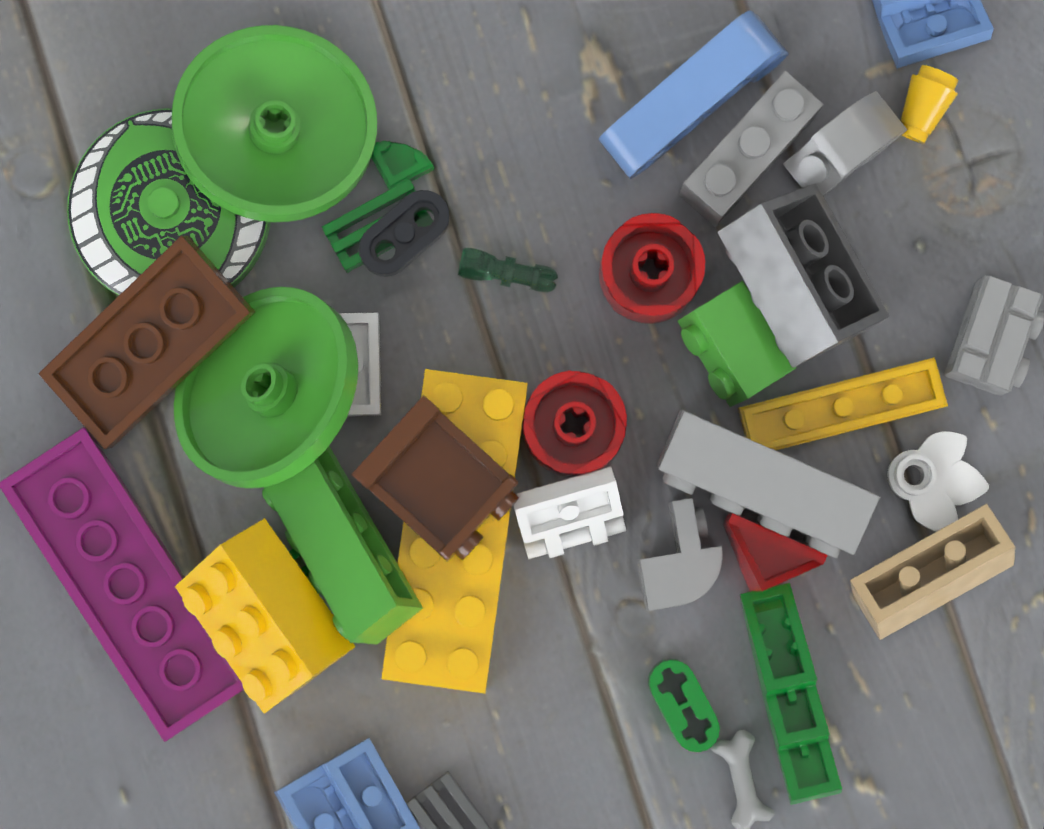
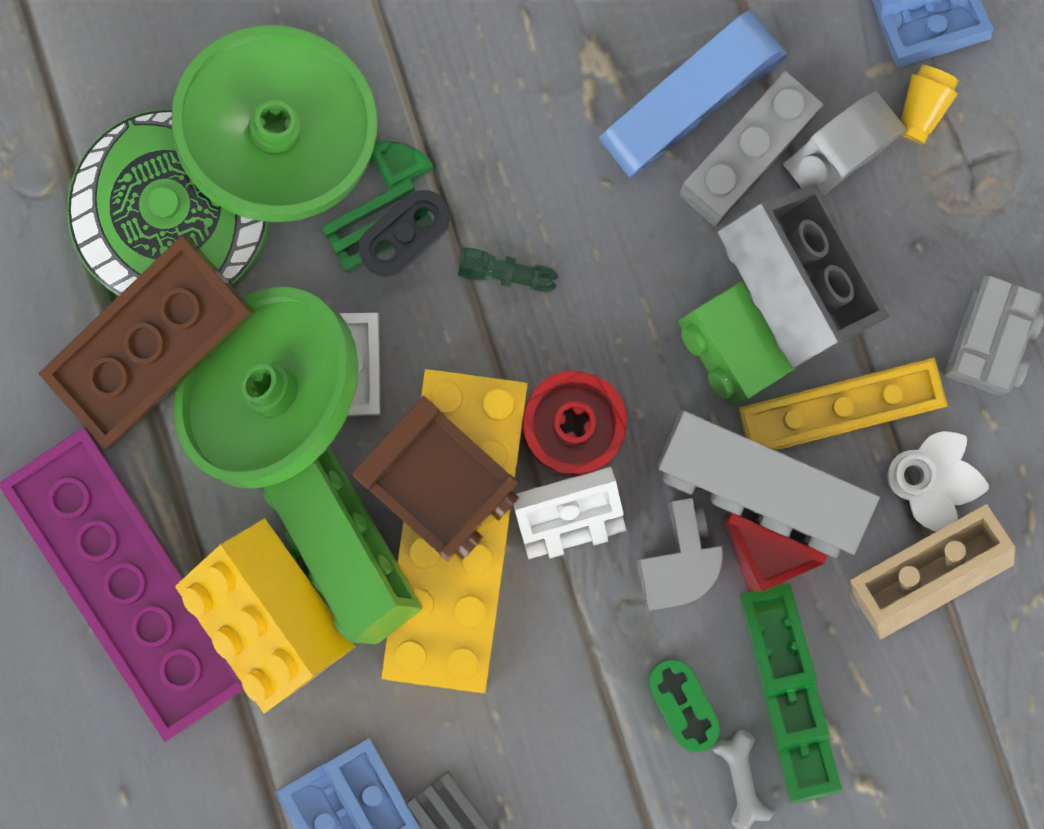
(671, 248): red brick -> none

